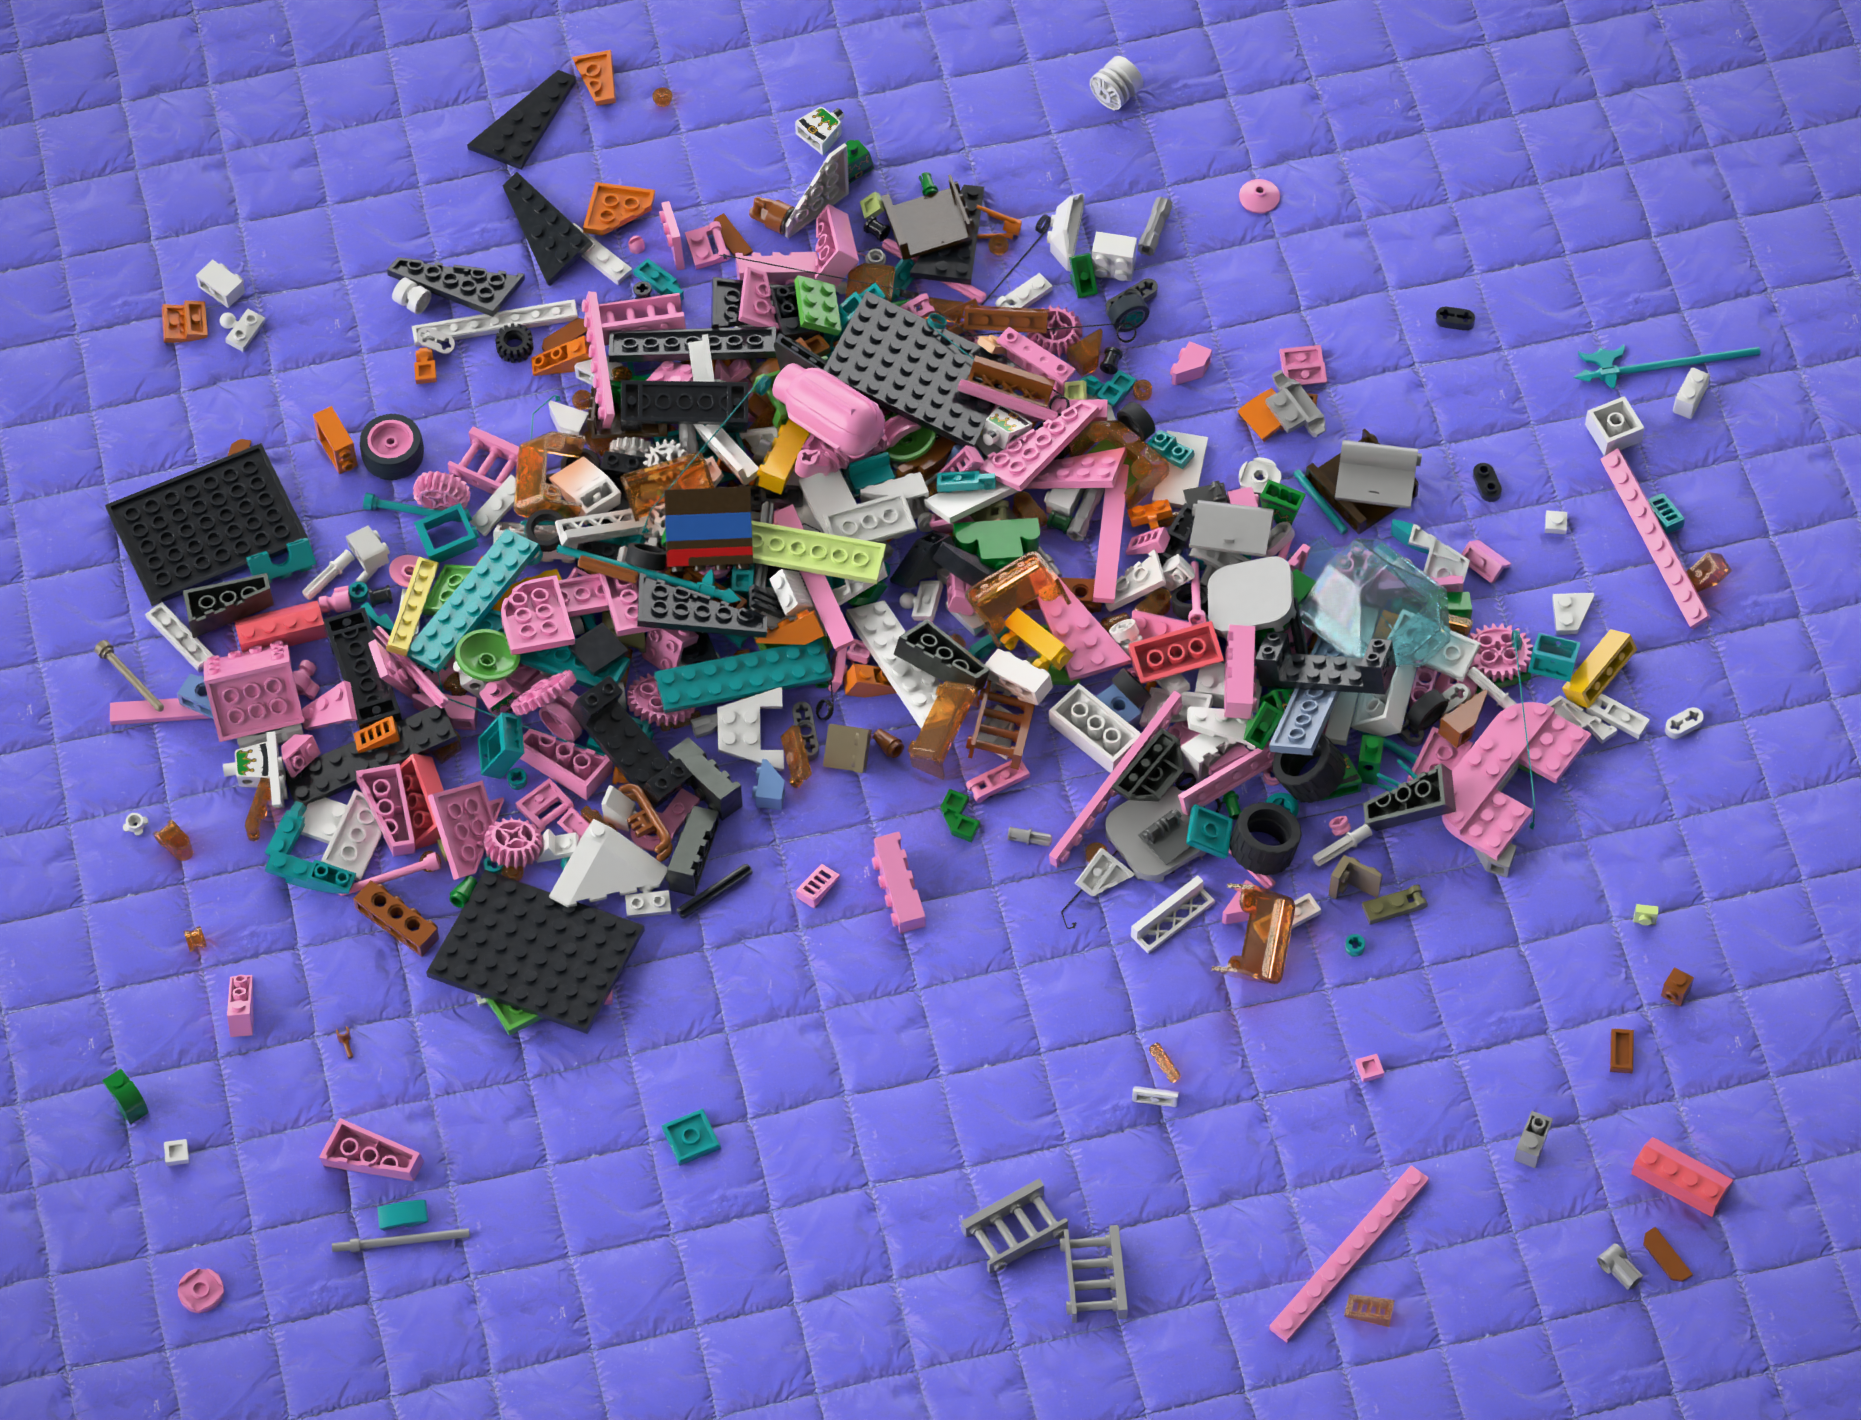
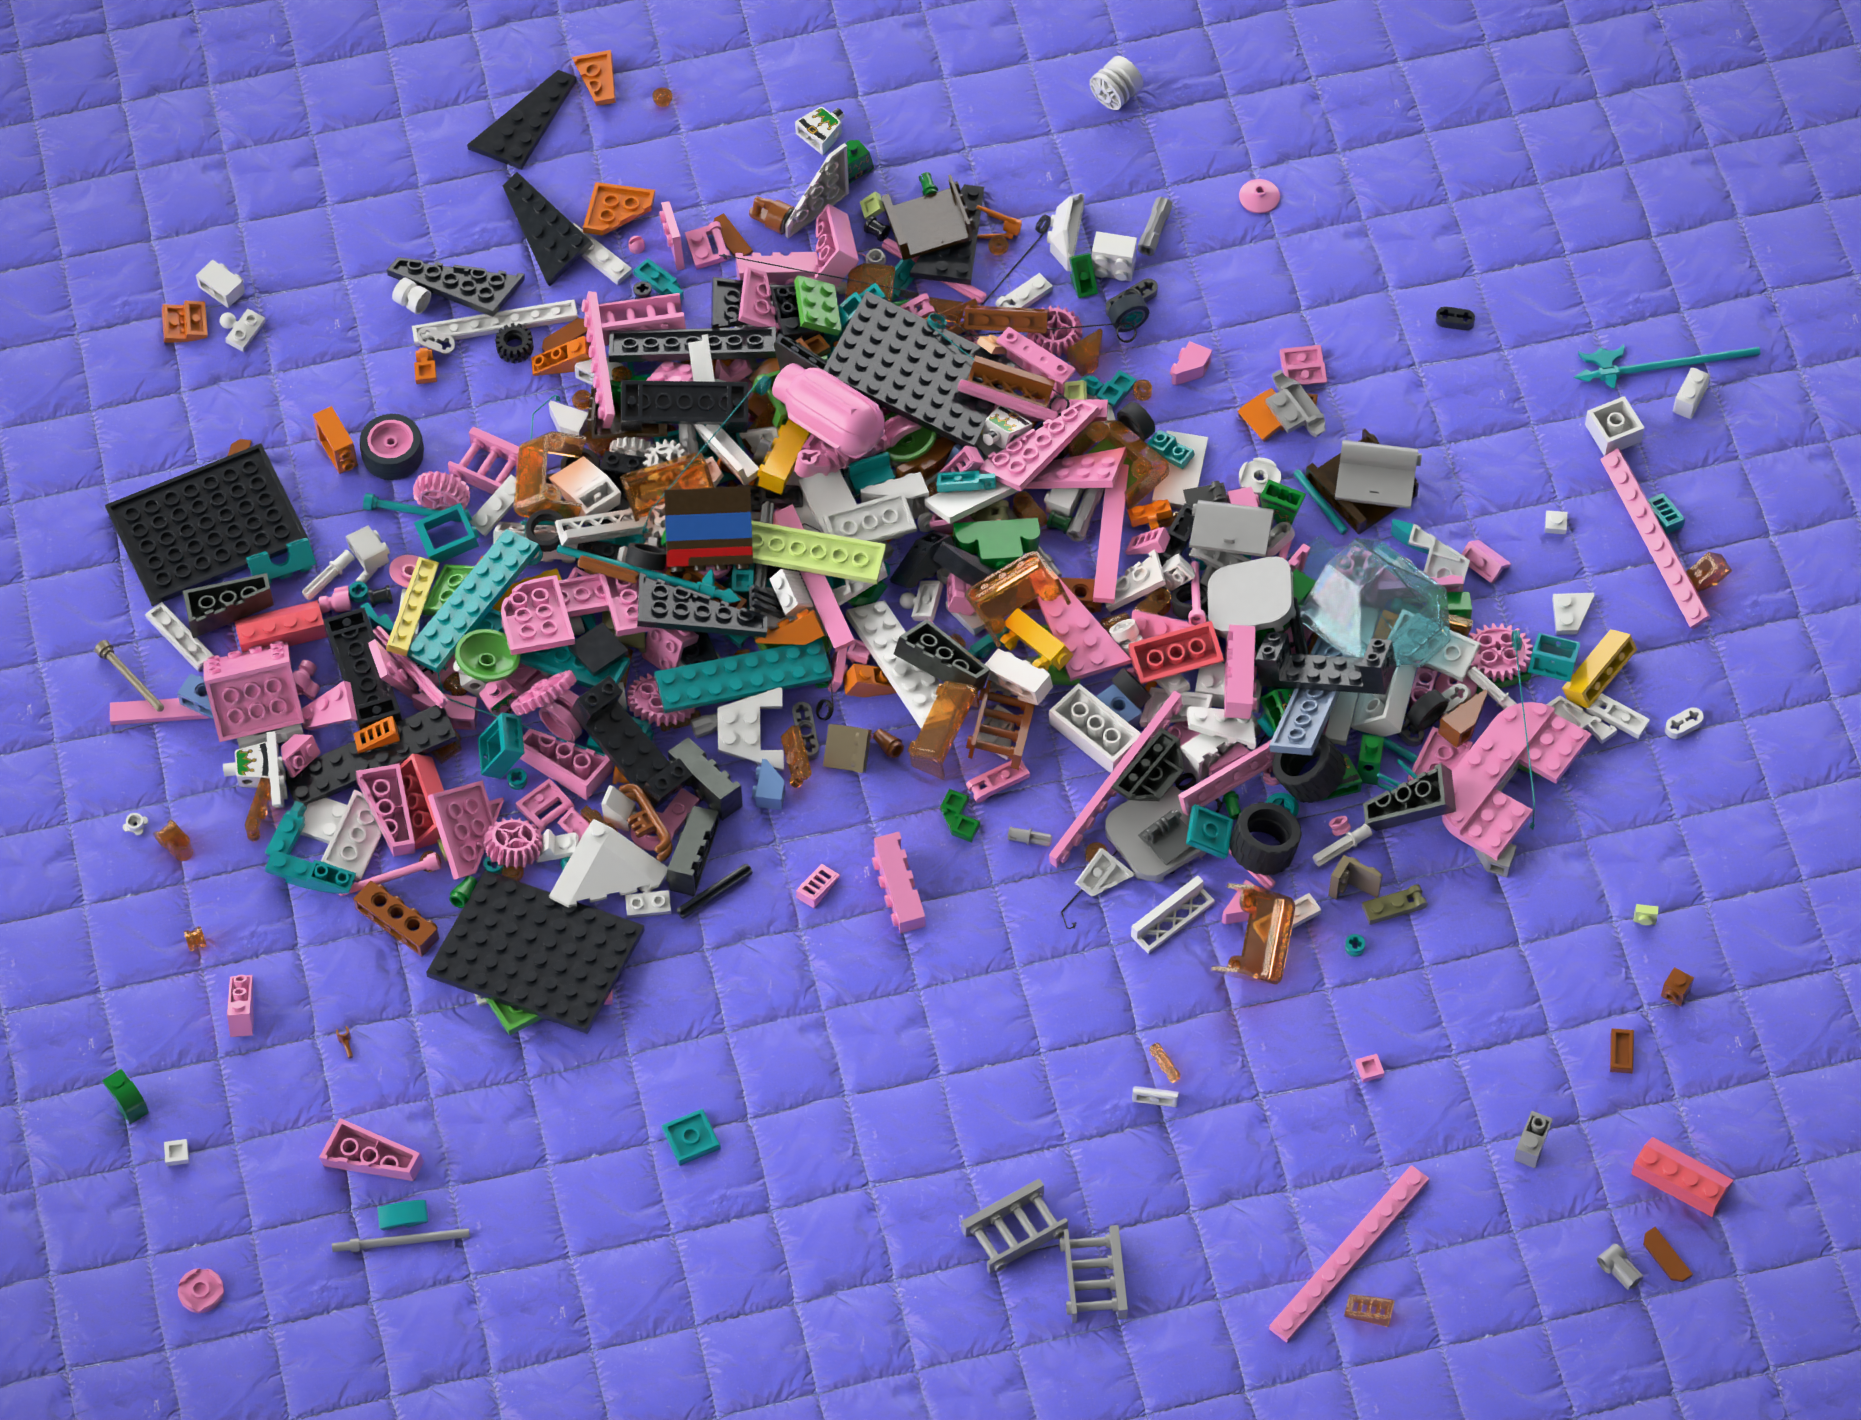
(1111, 360): black bush -> none
(1262, 726): green slope -> none
(1486, 480): black plate -> none

